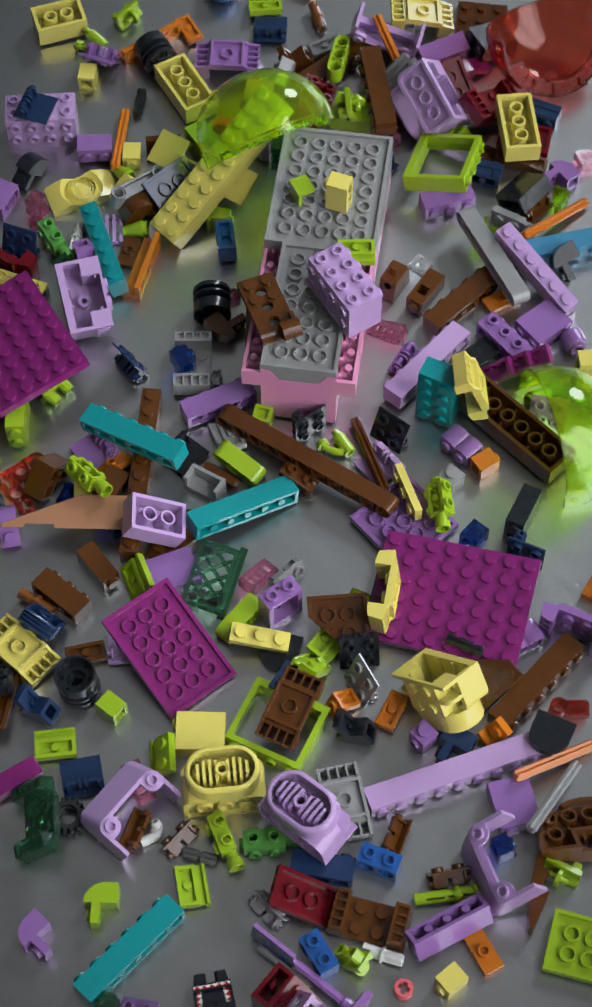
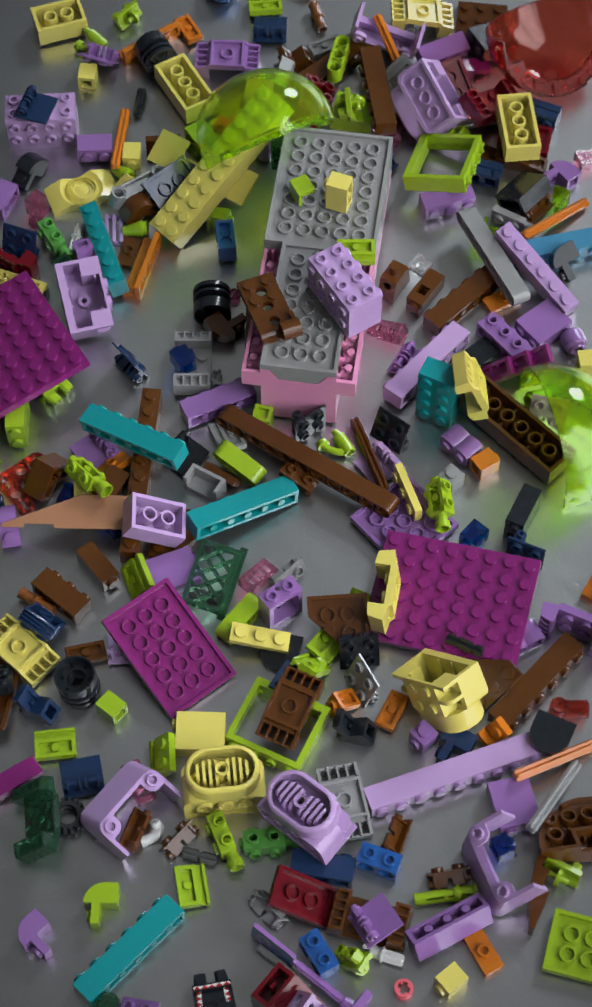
(374, 920): none -> medium lavender hinge

